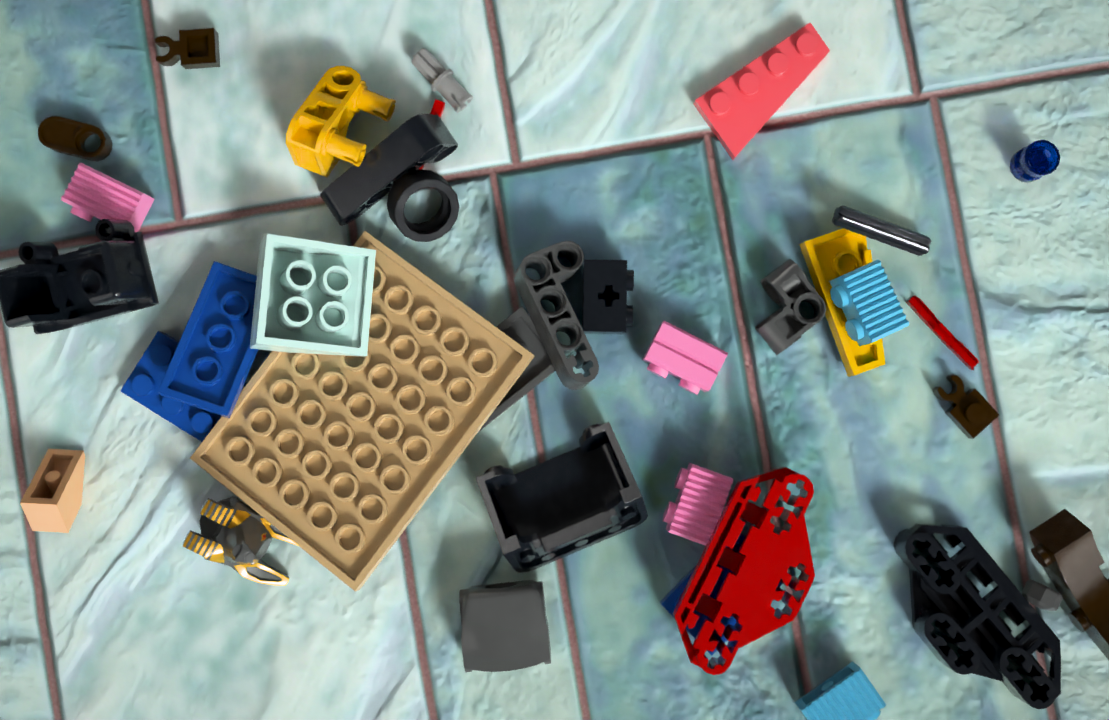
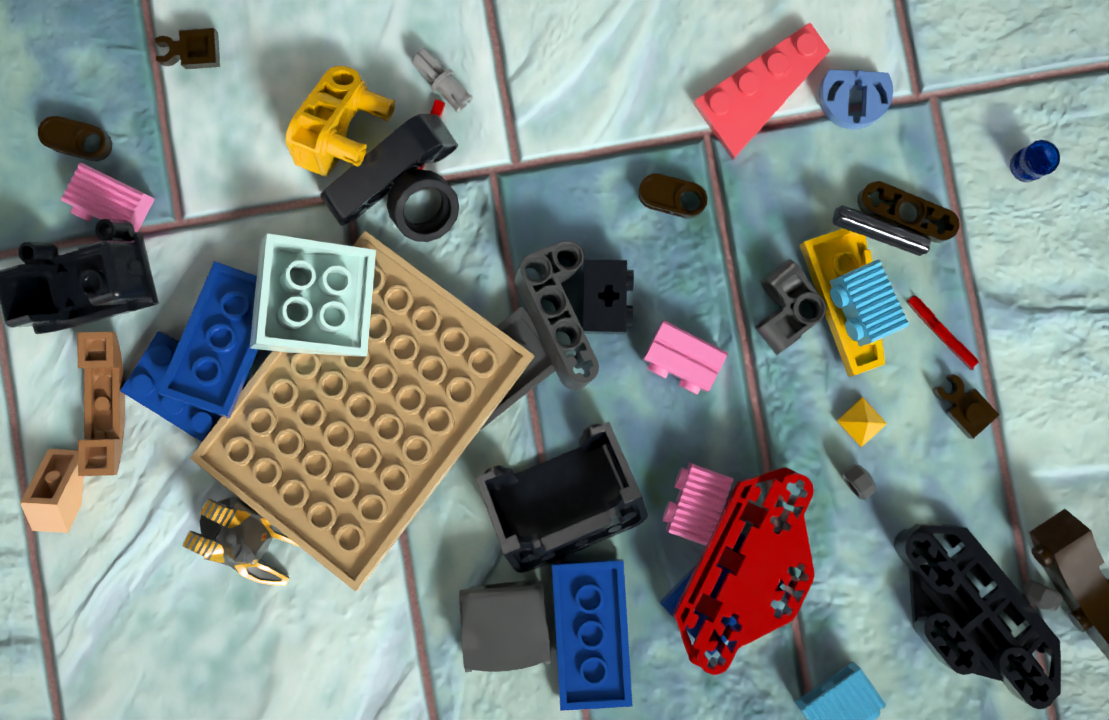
(103, 403): none -> medium nougat slope
(592, 634): none -> blue plate
(664, 193): none -> dark brown piece
(859, 481): none -> dark grey tile
(861, 422): none -> yellow slope
(872, 87): none -> medium blue piece
(889, 192): none -> dark brown beam

